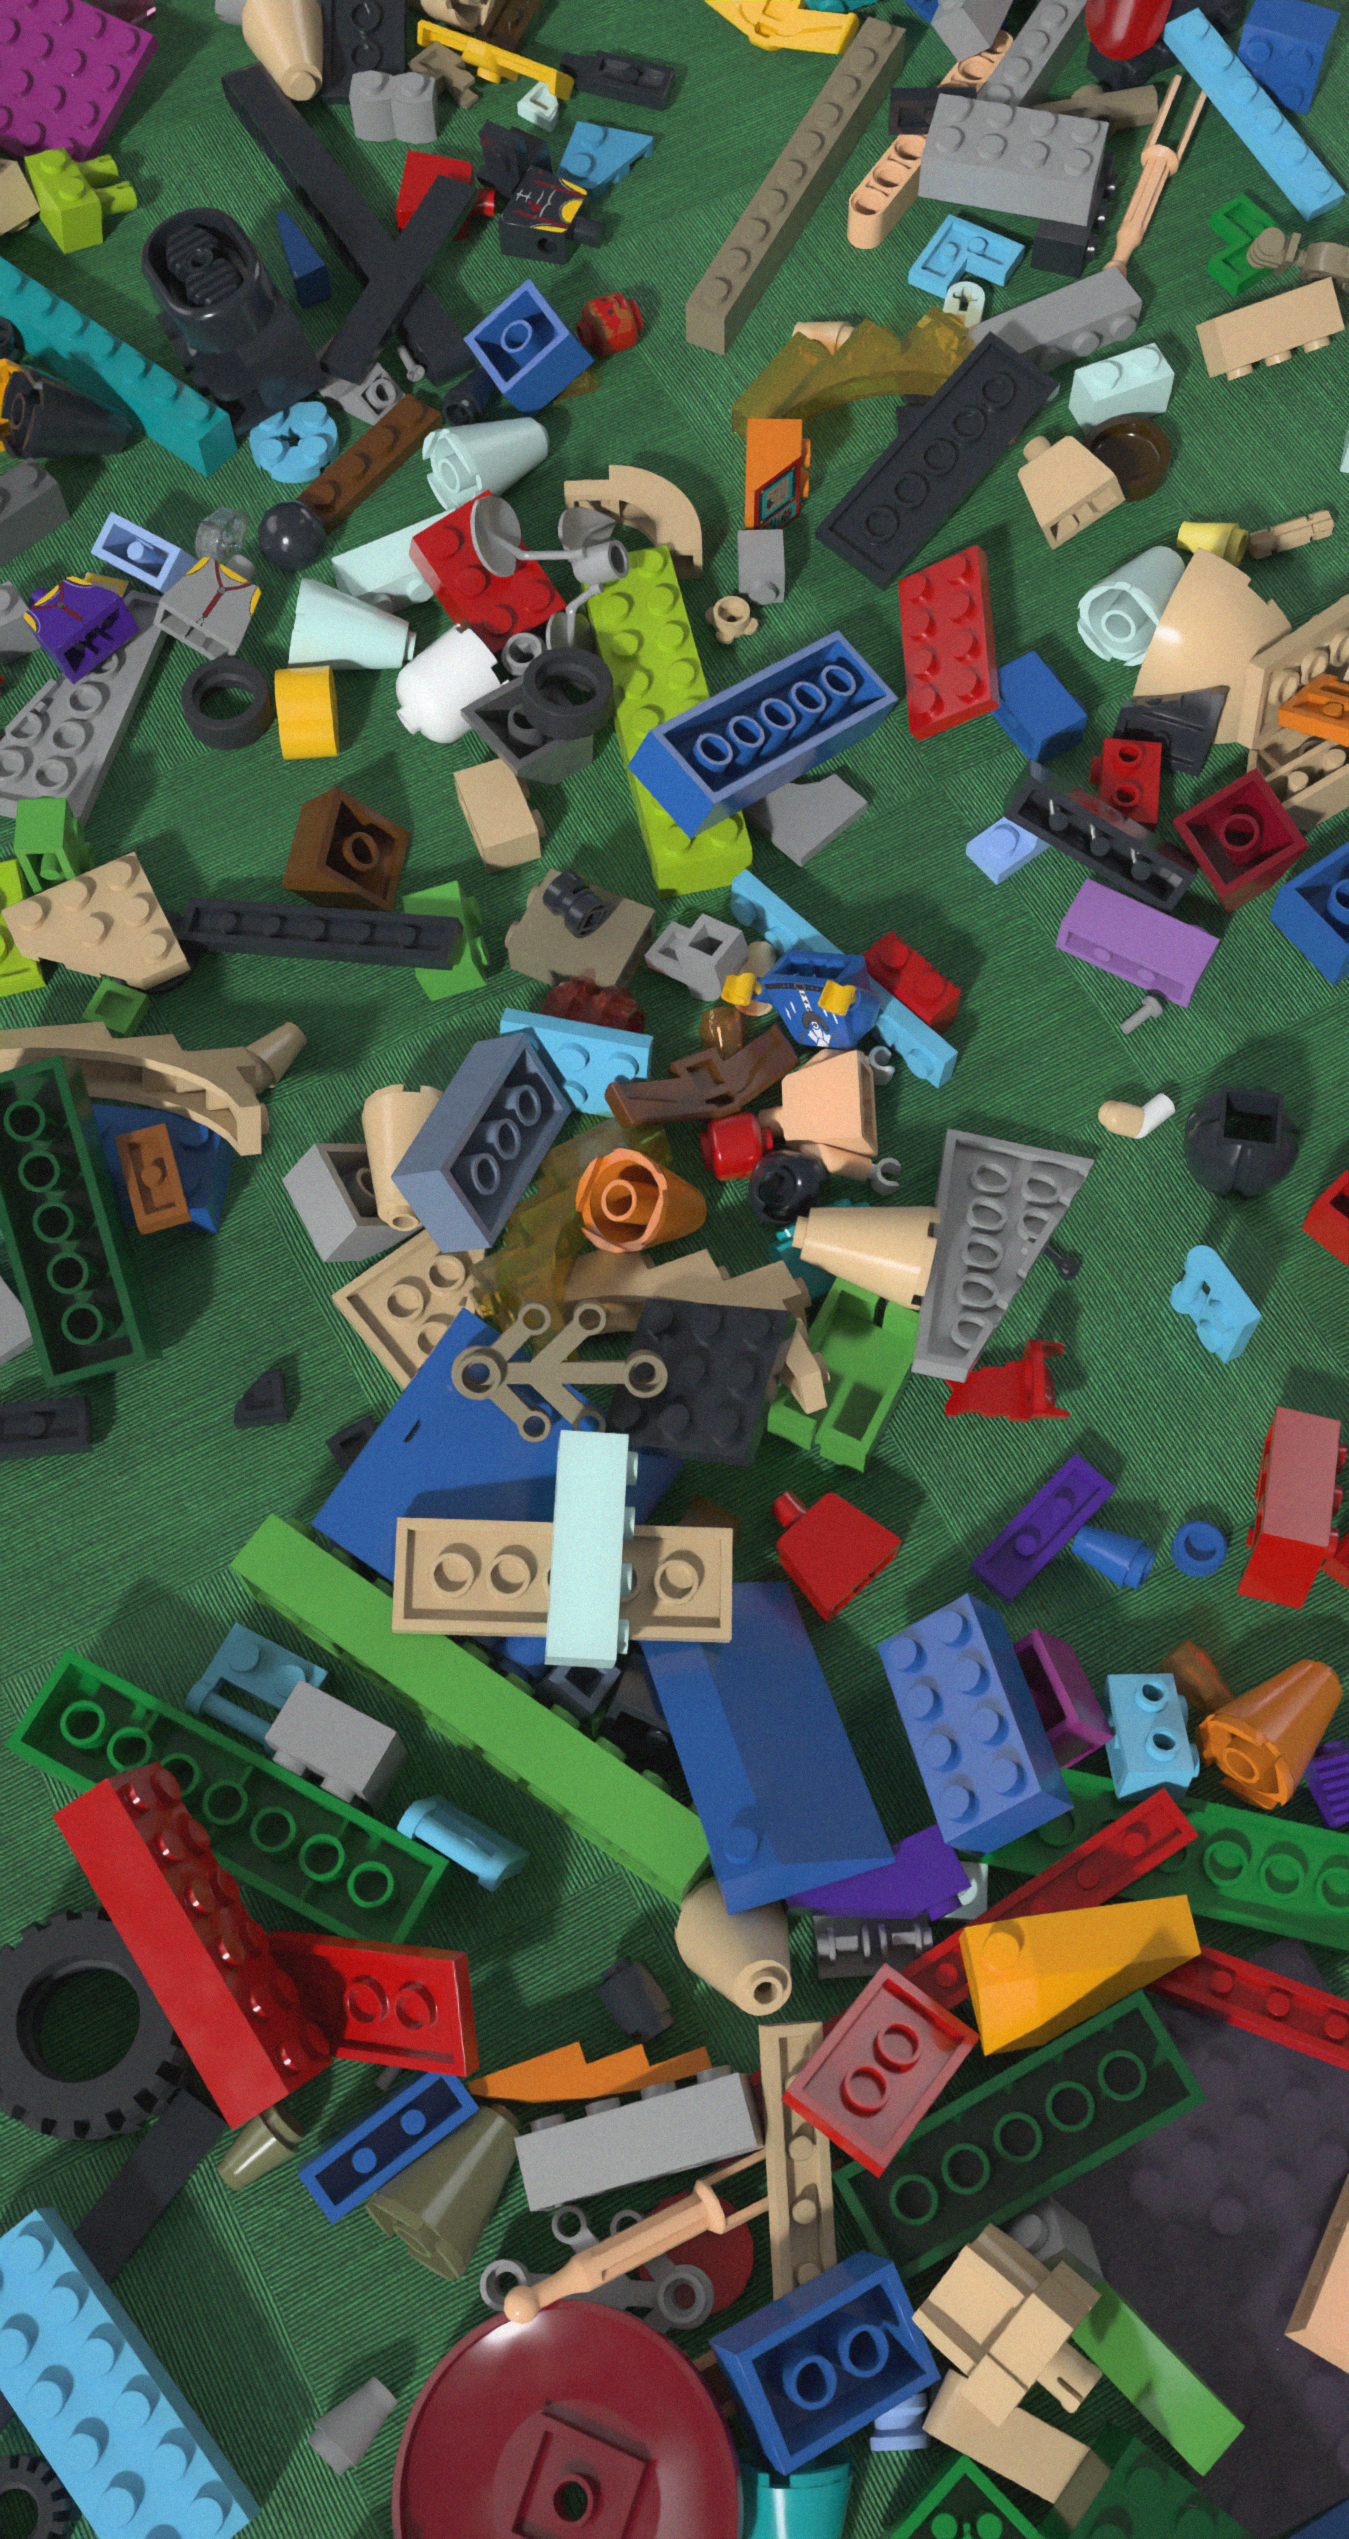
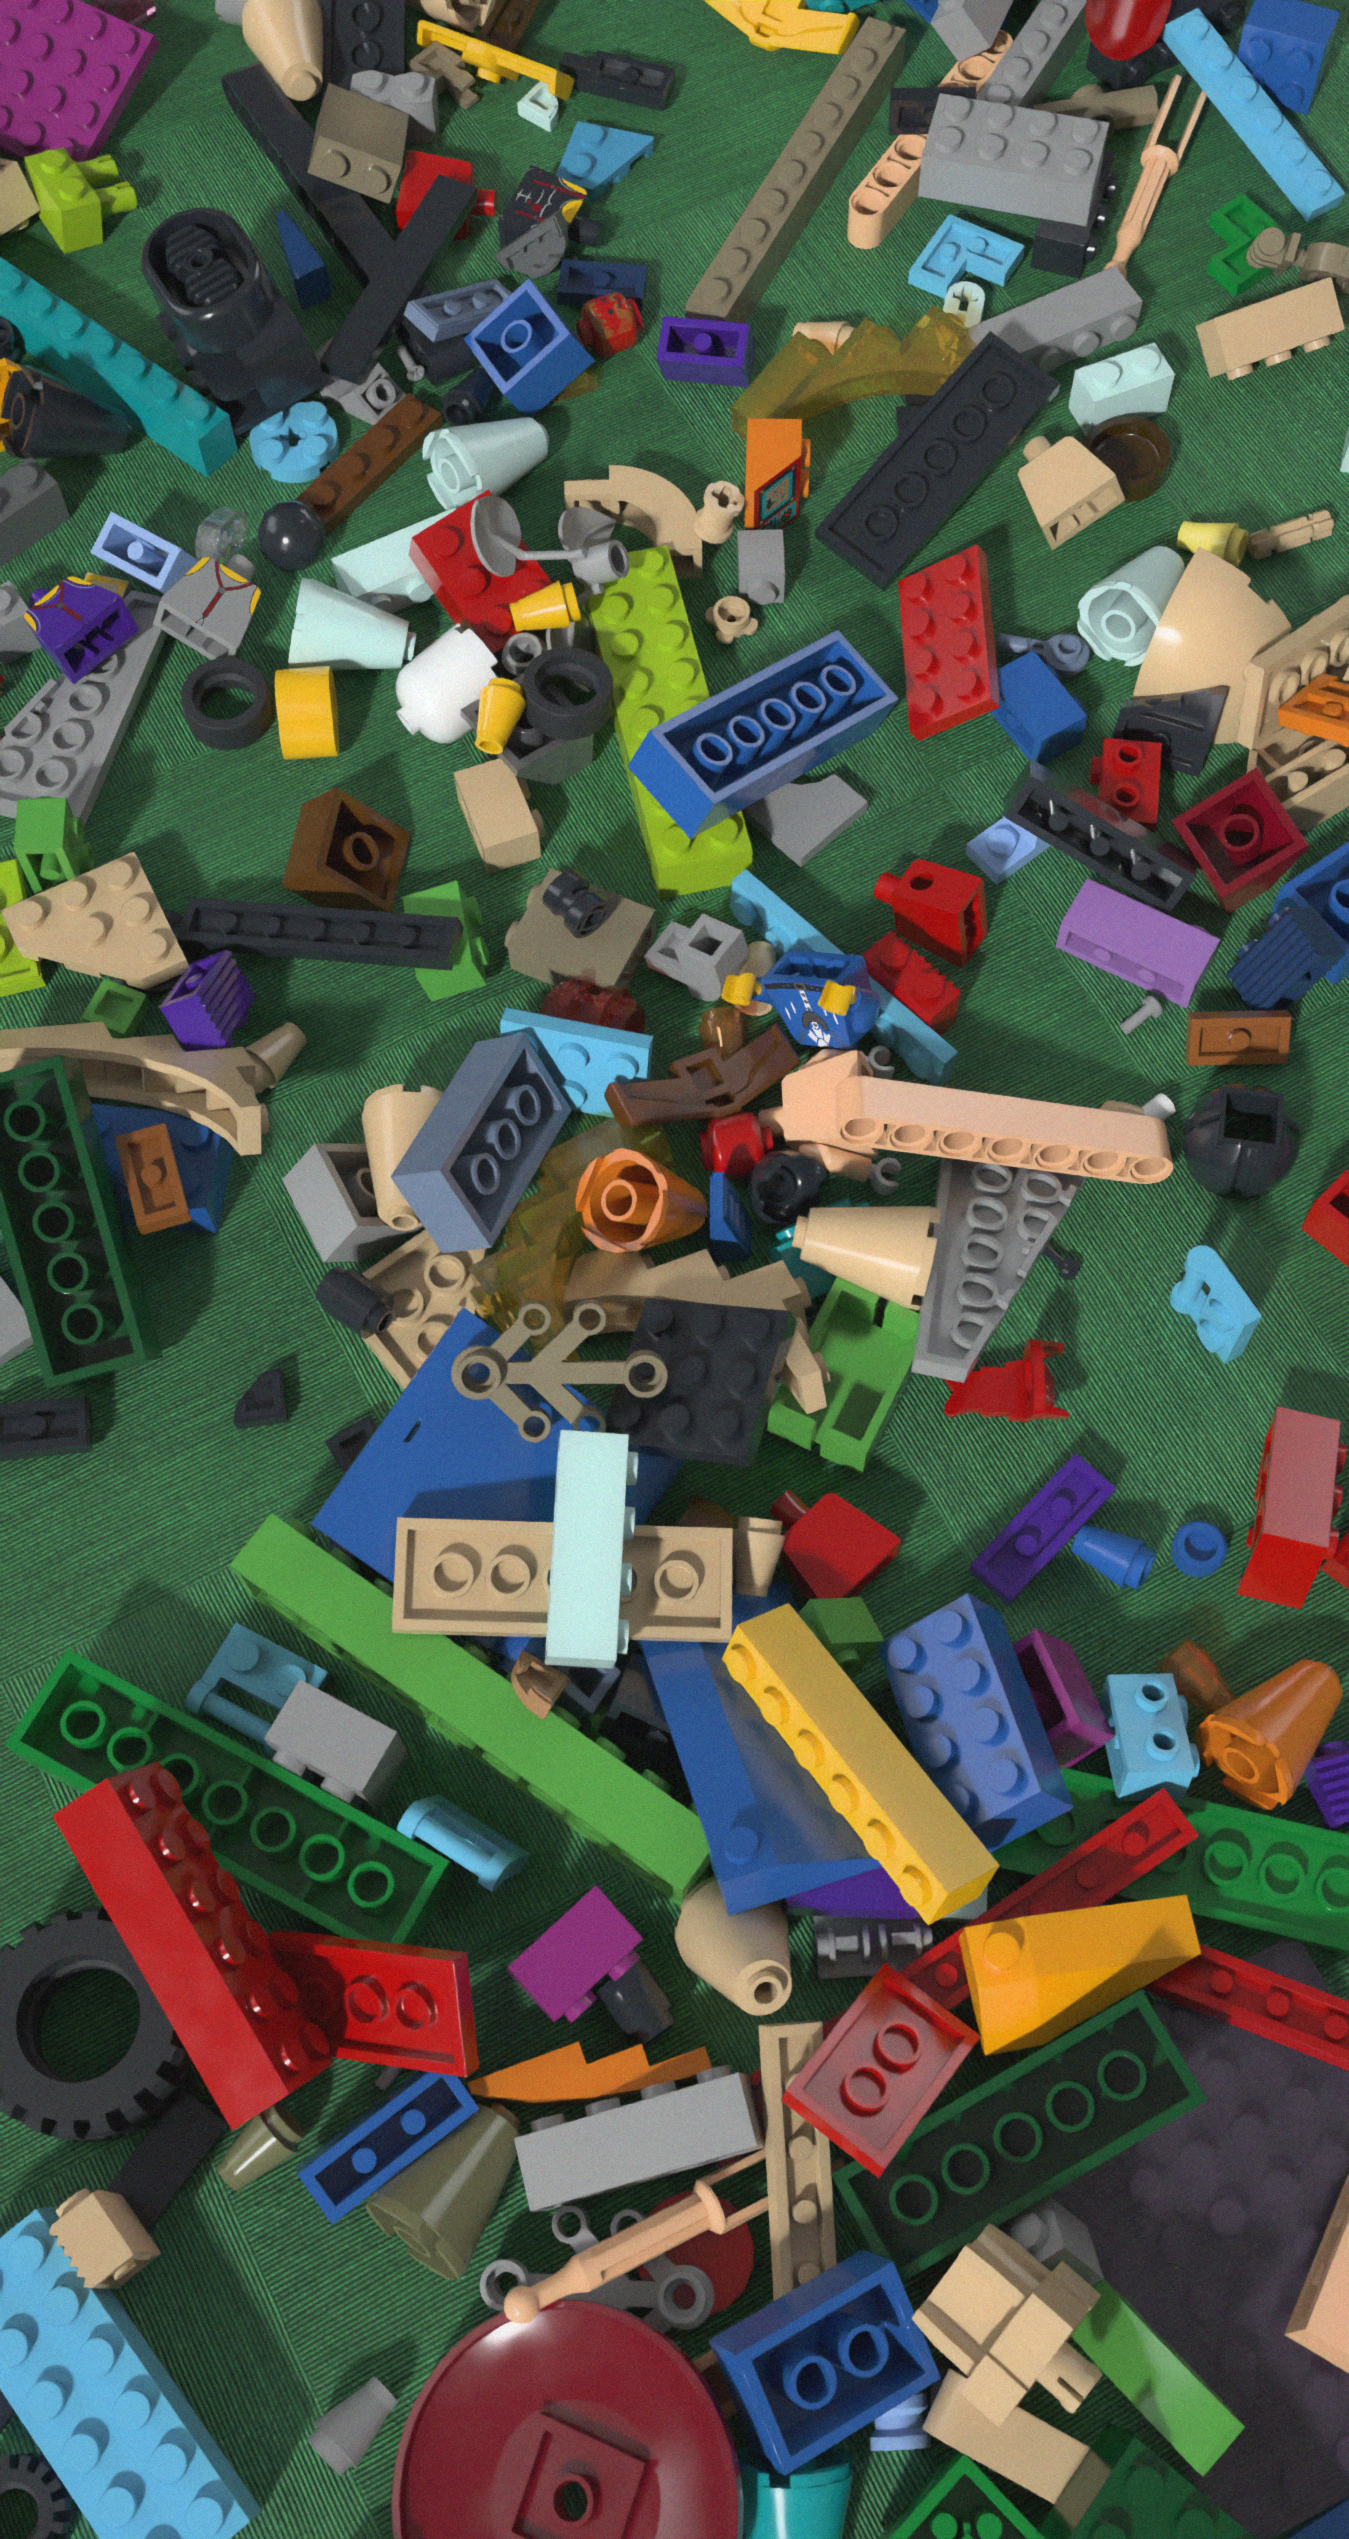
(103, 2238): none -> tan brick
(209, 1003): none -> dark purple brick
(356, 1302): none -> black brick
(358, 143): none -> dark tan brick
(456, 310): none -> sand blue tile
(499, 712): none -> yellow cone
(509, 157): black brick -> none
(537, 1684): none -> medium nougat tile
(538, 248): none -> dark grey tile
(547, 608): none -> yellow cone
(576, 1955): none -> magenta slope
(589, 280): none -> dark blue plate
(706, 351): none -> dark purple brick
(714, 520): none -> tan bush
(728, 1222): none -> blue slope
(756, 1554): none -> tan cone
(844, 1630): none -> bright green brick
(859, 1763): none -> yellow brick
(937, 909): none -> red torso
(1001, 1130): none -> light nougat beam
(1064, 651): none -> sand blue plate
(1238, 1037): none -> dark orange plate
(1286, 960): none -> dark blue brick

